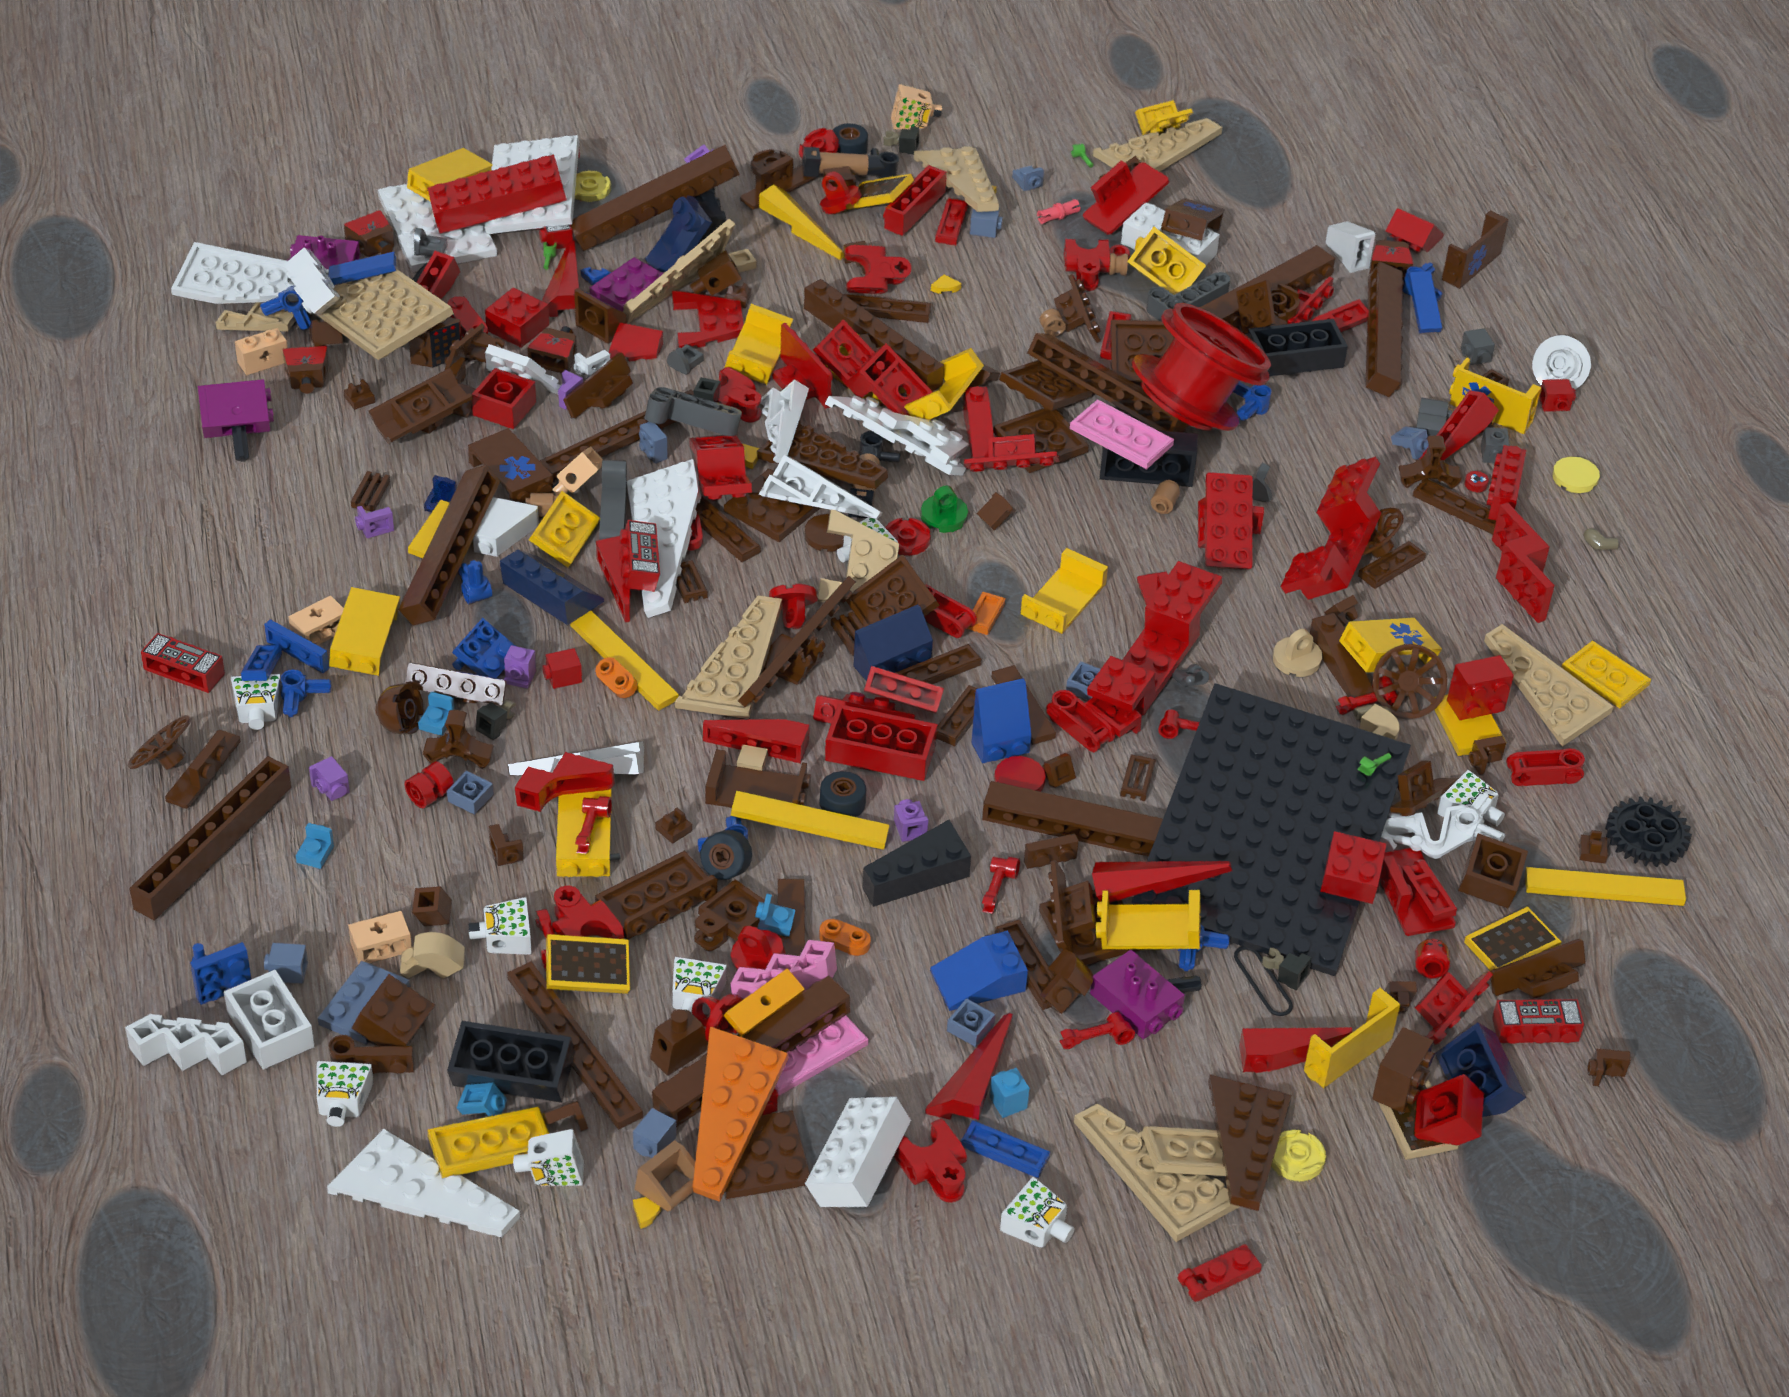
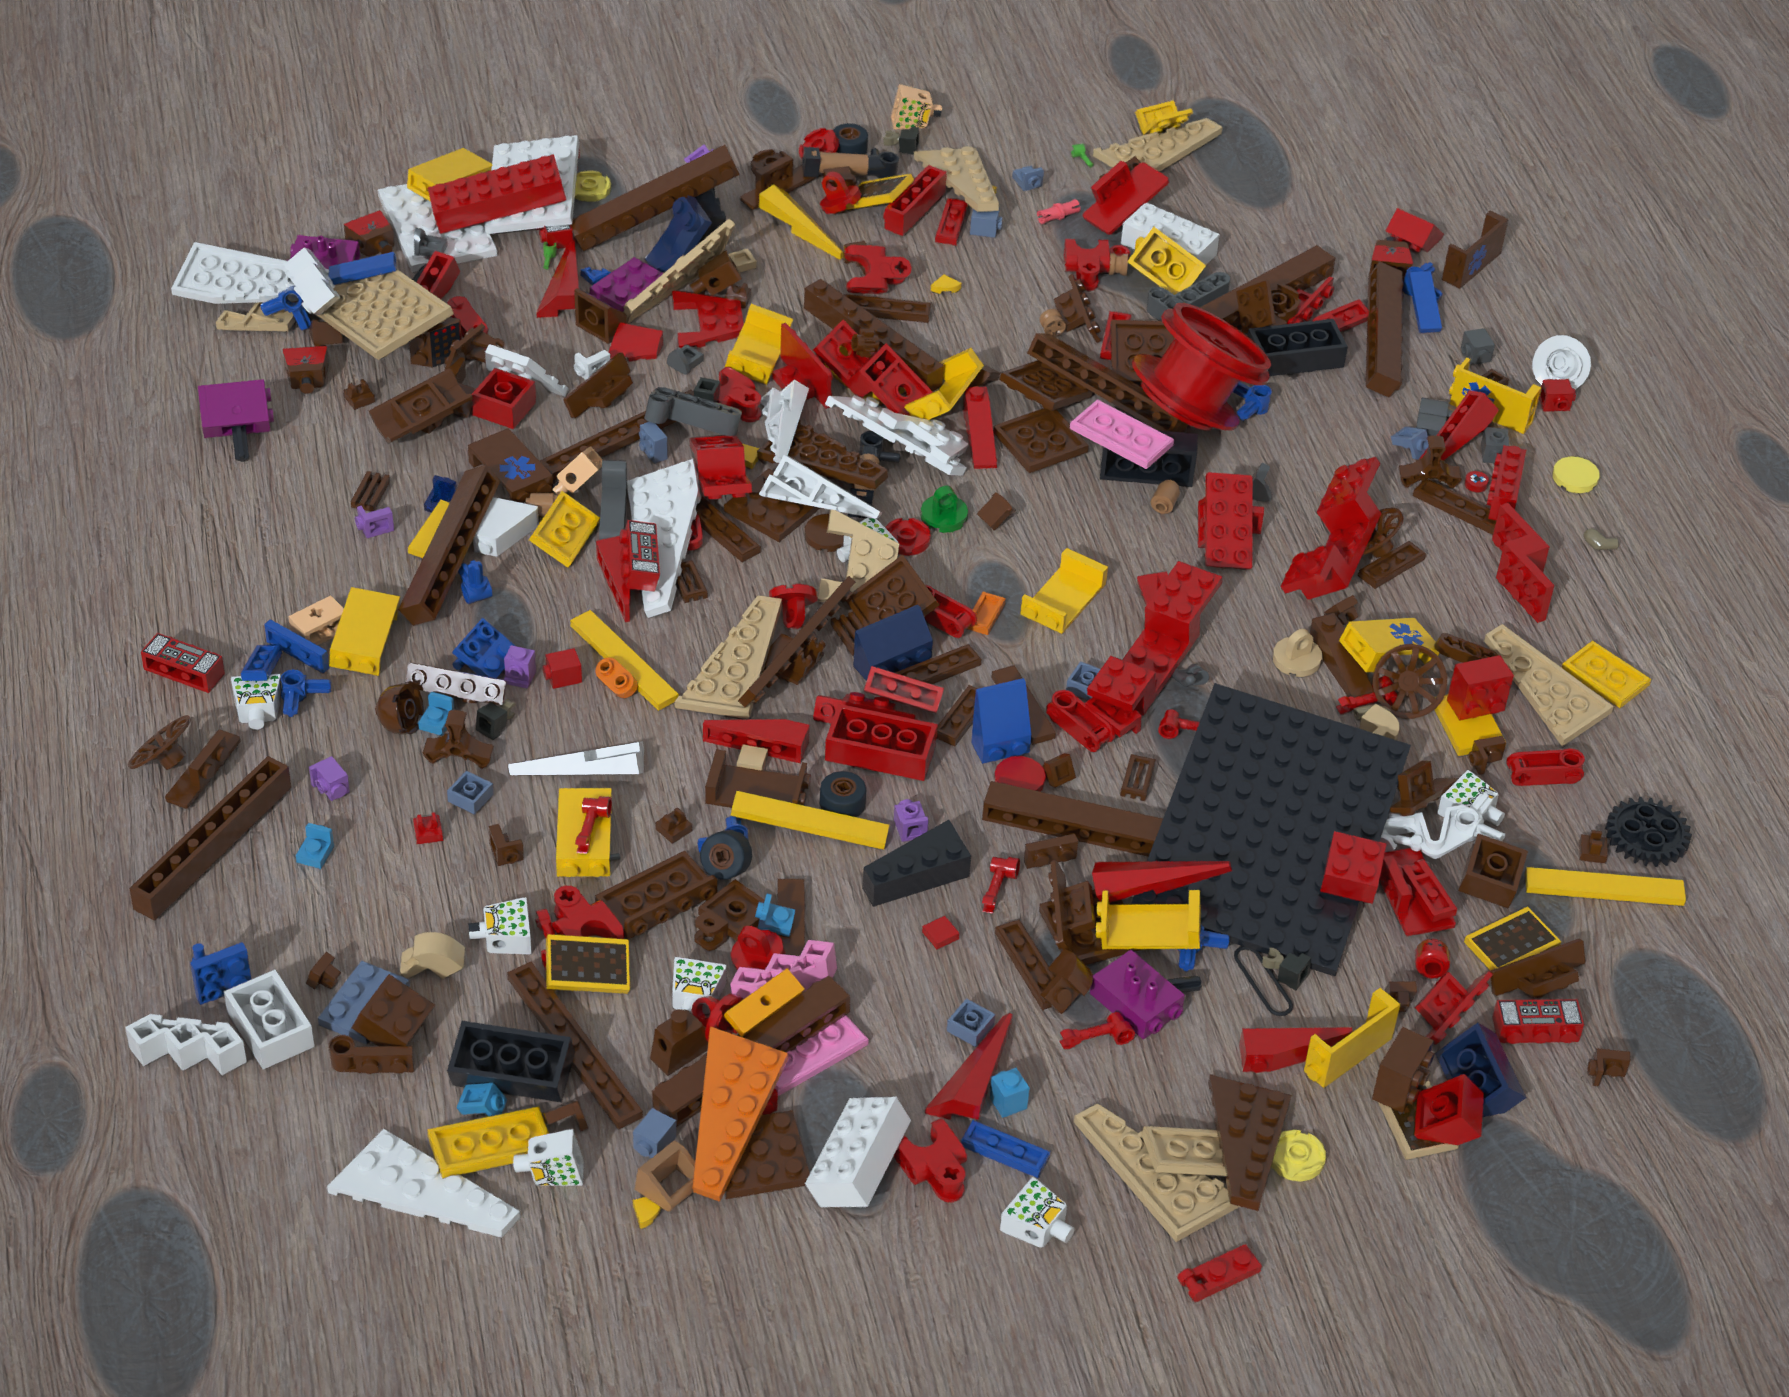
(260, 351): light nougat brick -> none
(288, 961): sand blue brick -> none
(323, 973): none -> reddish brown tile
(342, 1089): white torso -> none
(380, 937): light nougat brick -> none
(428, 829): none -> red tile
(429, 784): red wheel -> none
(432, 906): reddish brown brick -> none
(517, 317): red brick -> none
(547, 586): dark blue slope -> none
(554, 349): torso -> none
(569, 383): medium lavender bracket -> none
(570, 776): red arch -> none
(844, 936): orange plate -> none
(865, 343): none -> reddish brown gear
(940, 932): none -> red tile
(981, 971): blue slope -> none
(1011, 451): red bracket -> none
(1191, 218): reddish brown panel -> none
(1351, 245): white slope -> none
(1369, 766): bright green hand -> none
(1461, 649): none -> reddish brown beam

